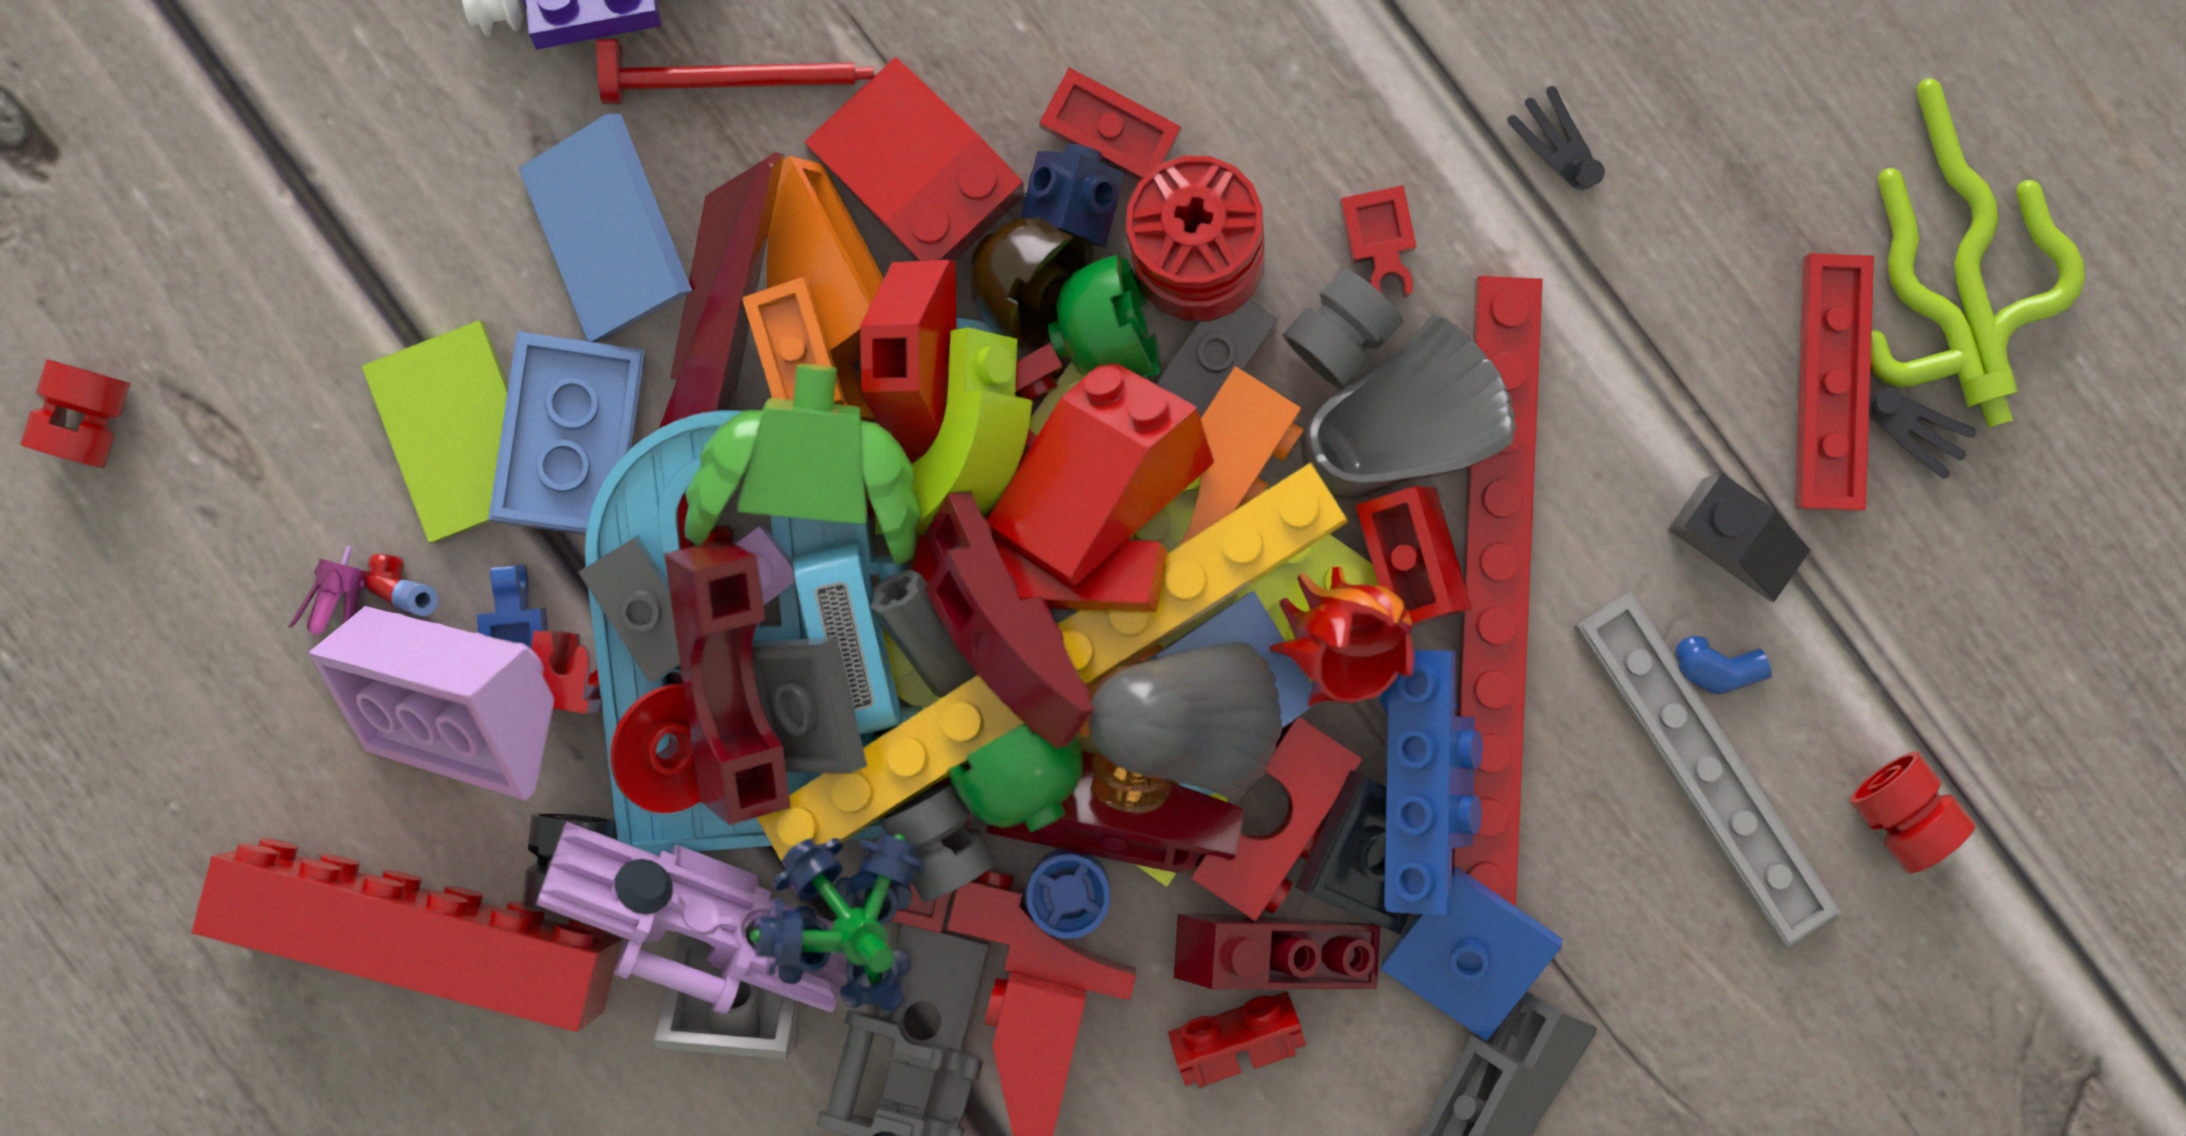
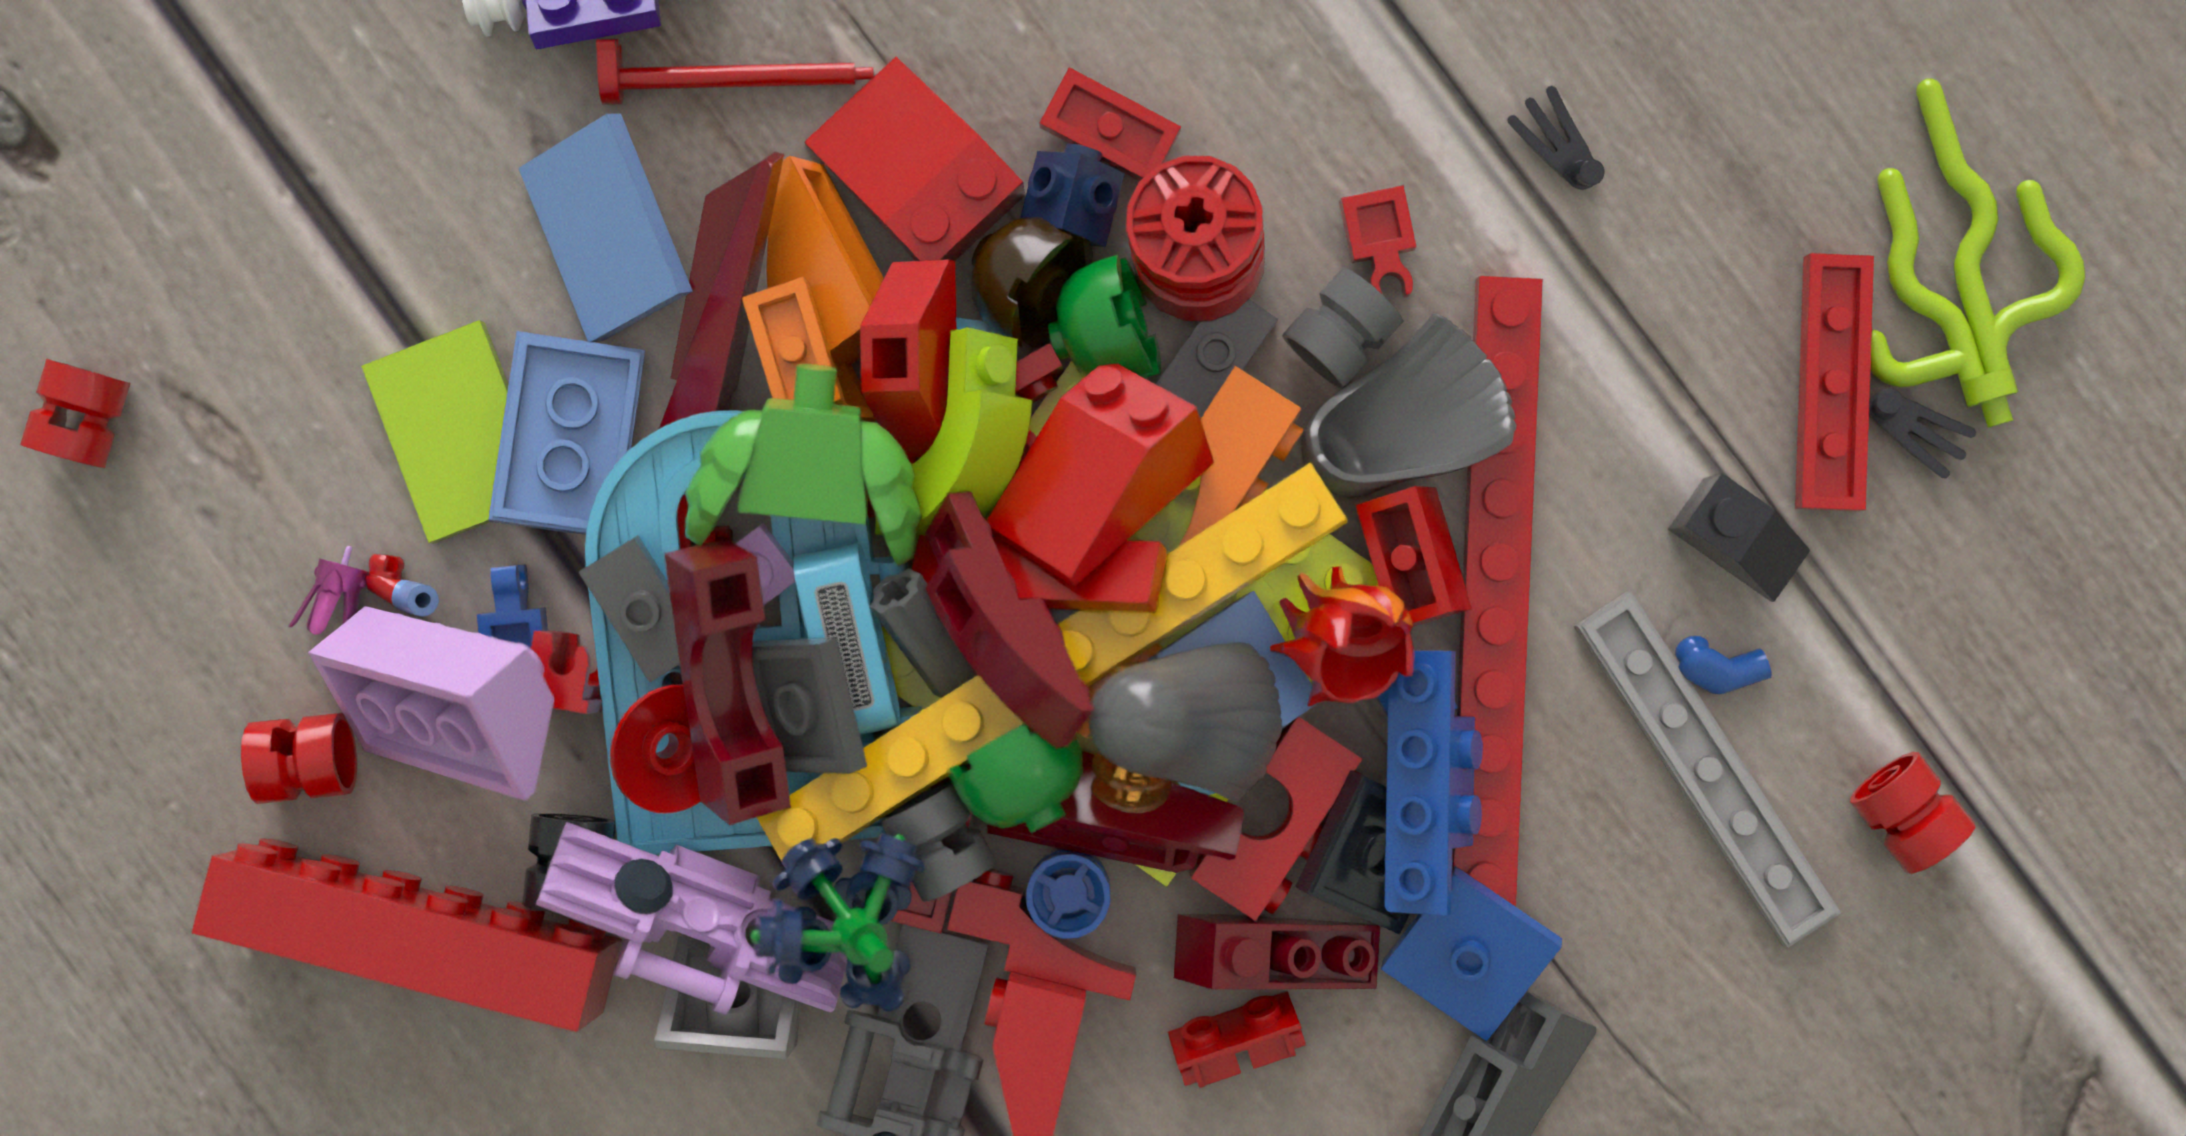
(286, 759): none -> red wheel

